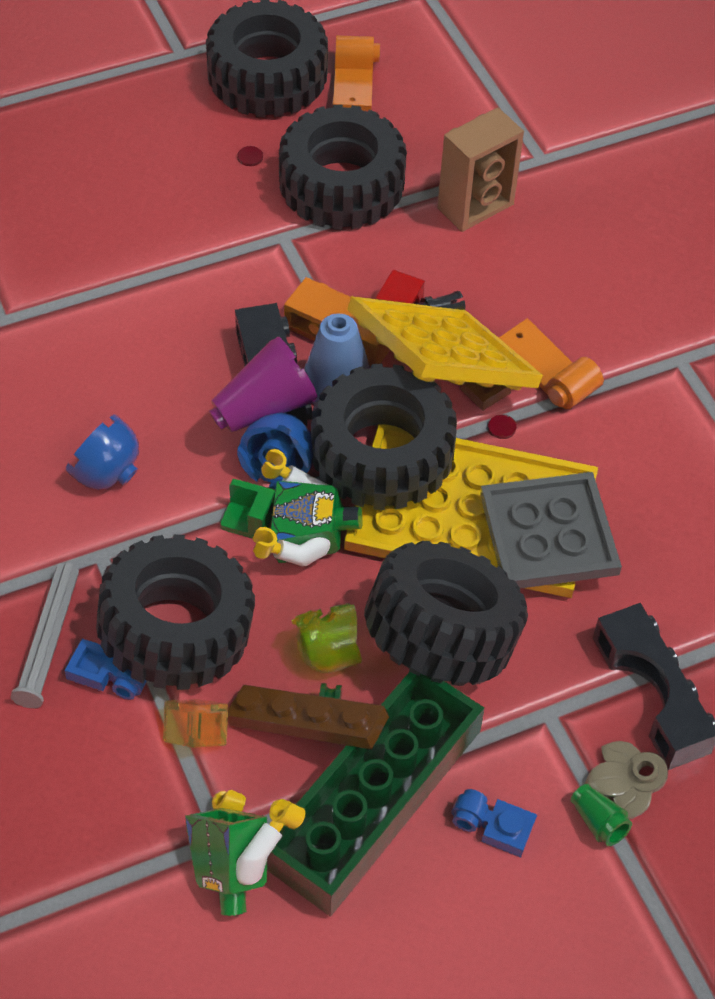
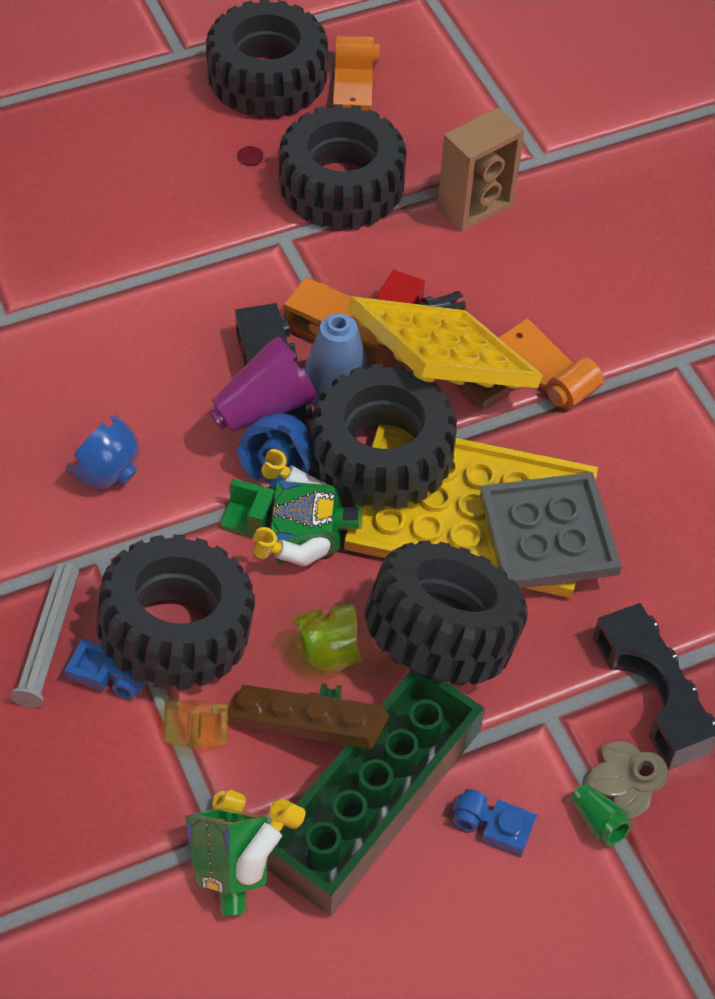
(502, 426): dark red piece -> none

